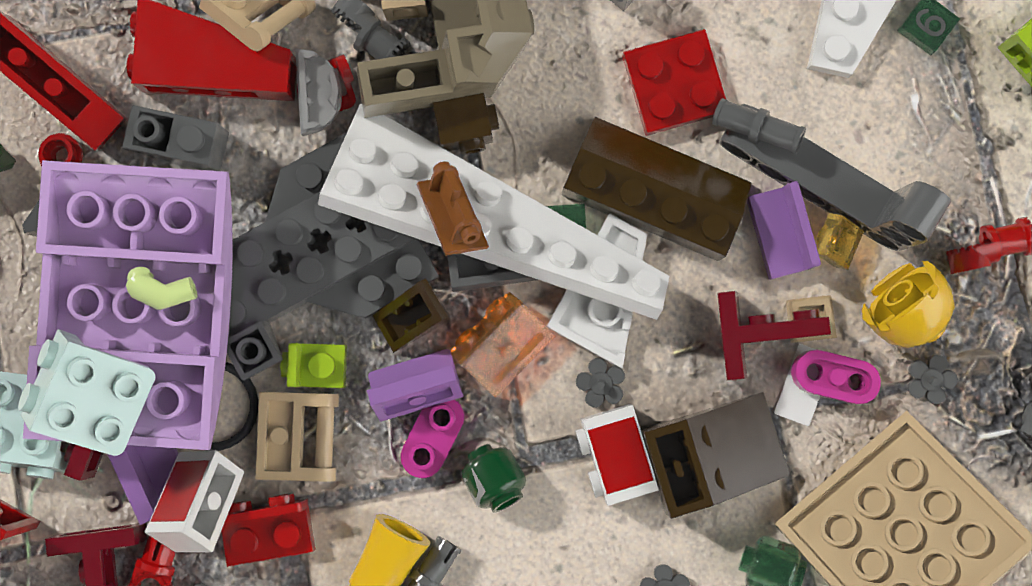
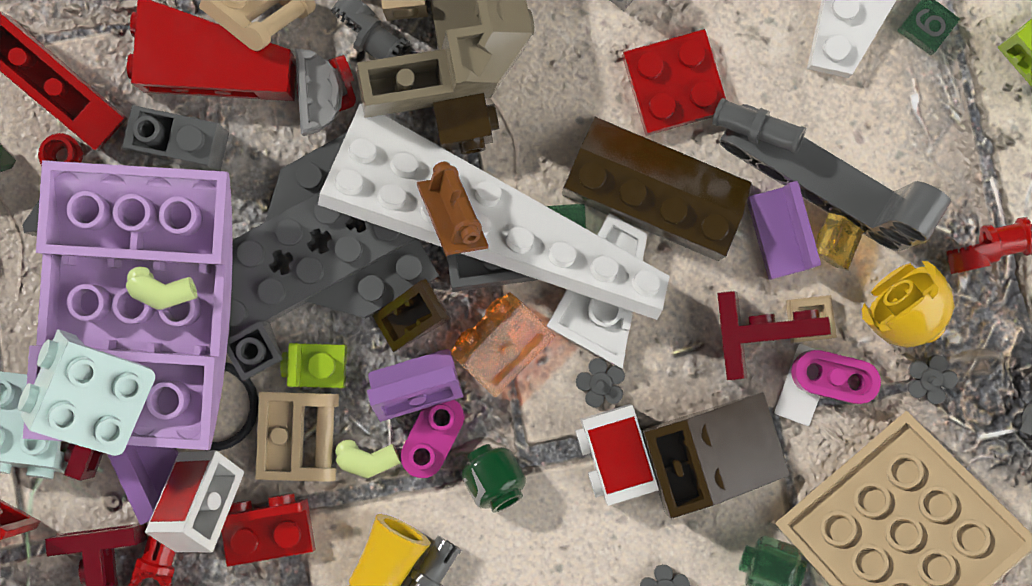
(362, 463): none -> yellowish green arm

